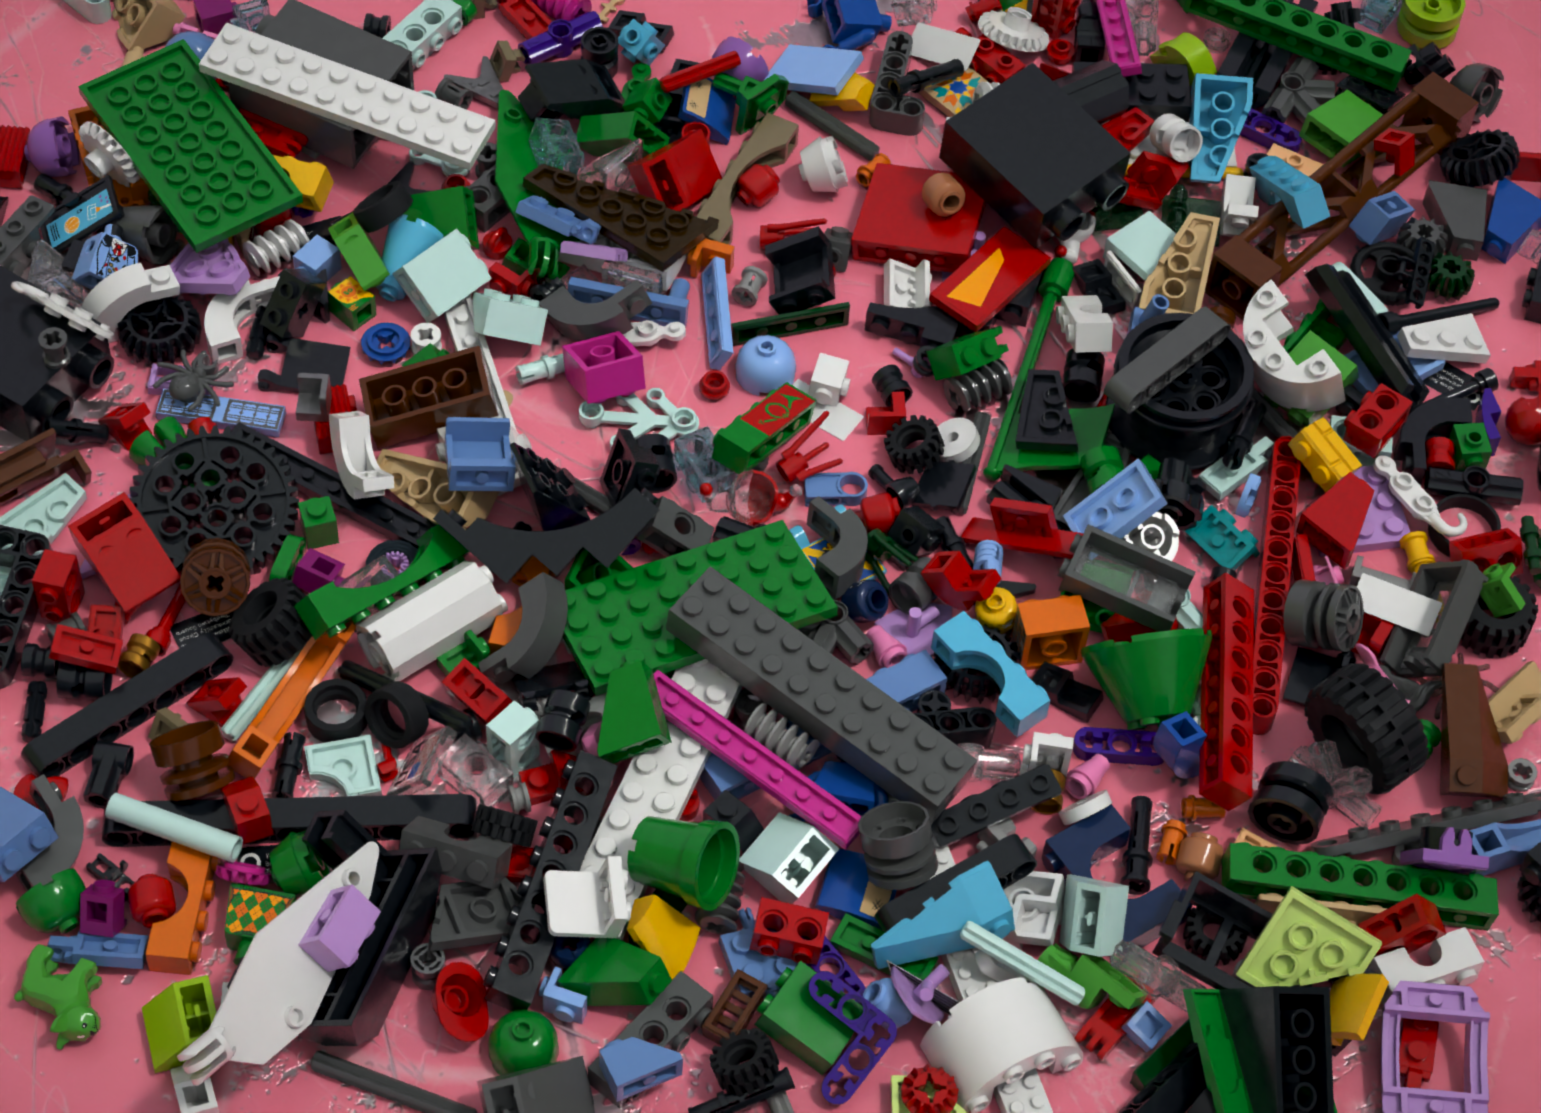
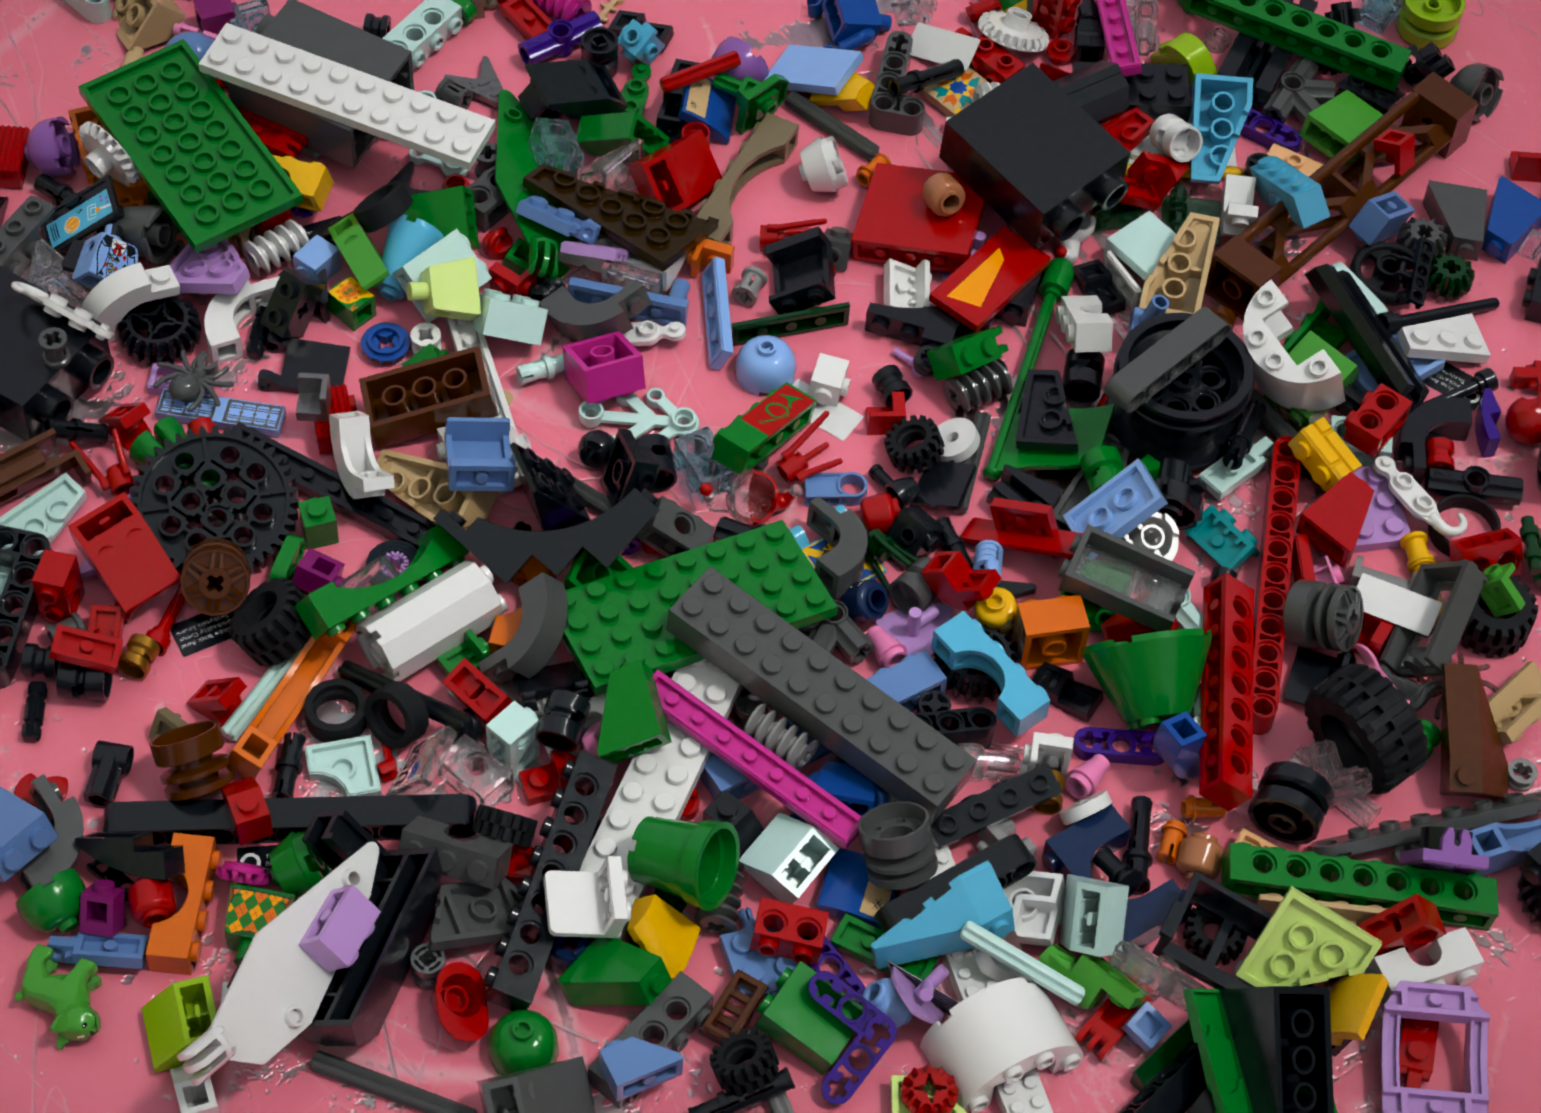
(118, 475): none -> red plant
(127, 706): black beam -> none
(134, 853): none -> black slope
(174, 827): light aqua piece -> none
(448, 290): none -> yellowish green torso
(505, 60): dark tan tile -> none
(519, 798): light grey bush -> none
(563, 1003): light blue bracket -> none
(595, 448): none -> black piece
(648, 100): green brick -> none
(716, 379): red plate -> none
(757, 185): red head -> none
(1117, 871): none -> black pin
(1248, 495): light blue tile -> none
(1471, 445): green brick -> none
(1480, 158): black gear -> none

